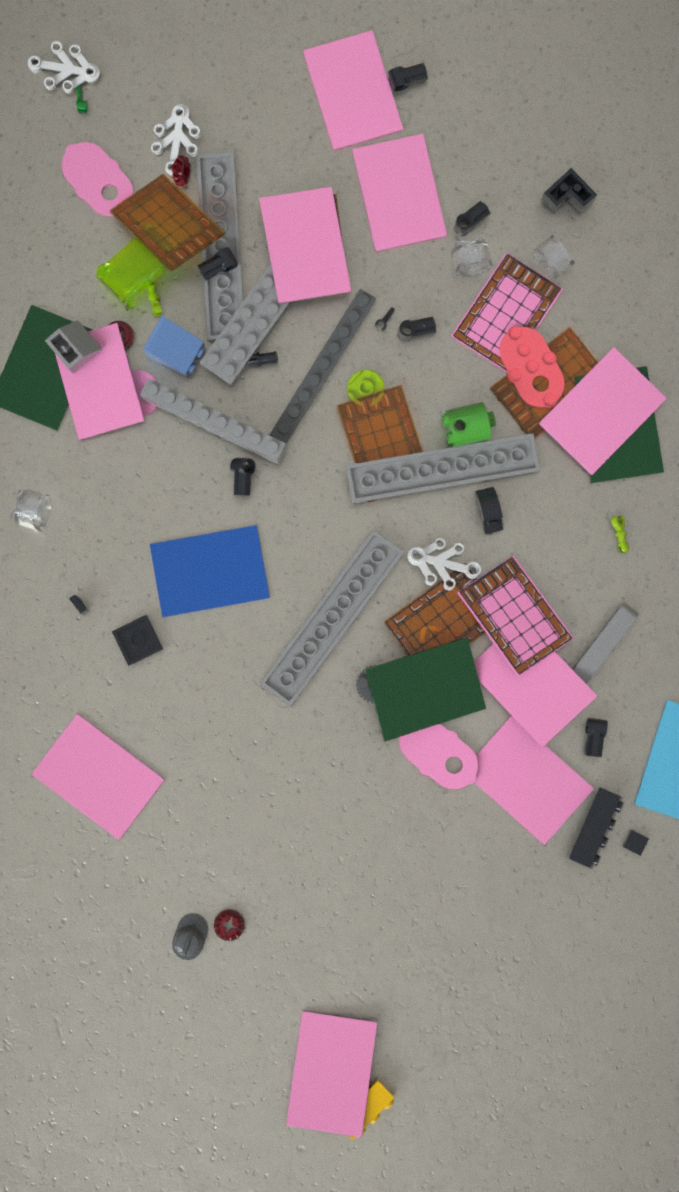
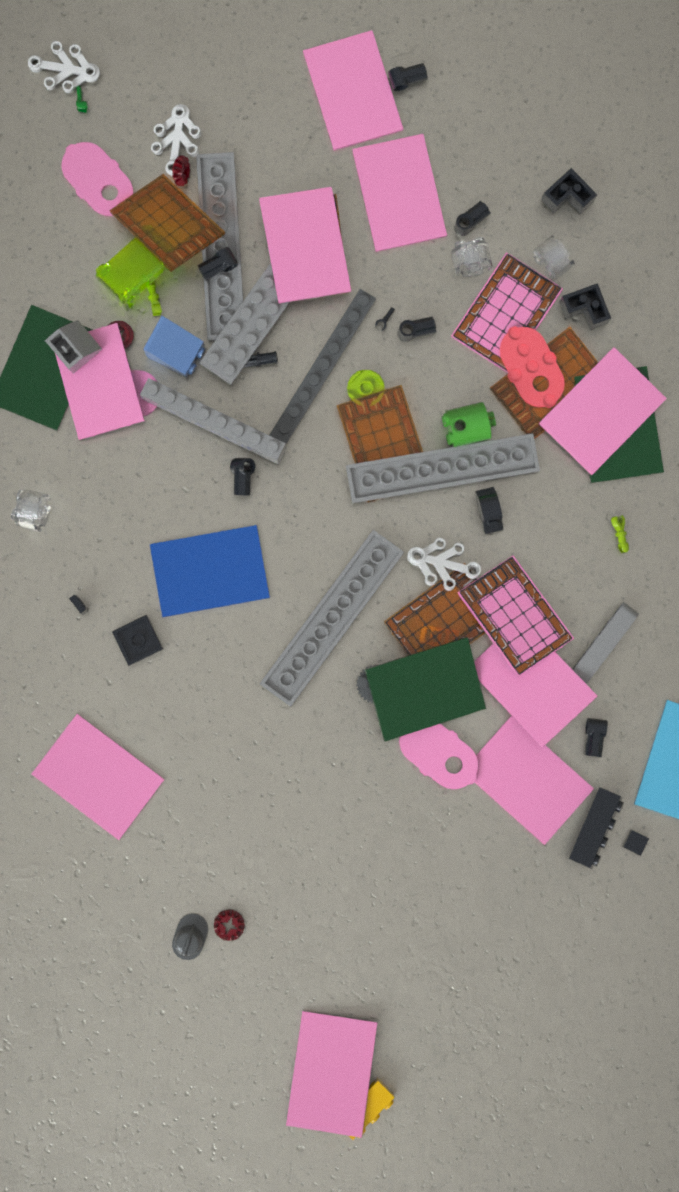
(586, 301): none -> black brick

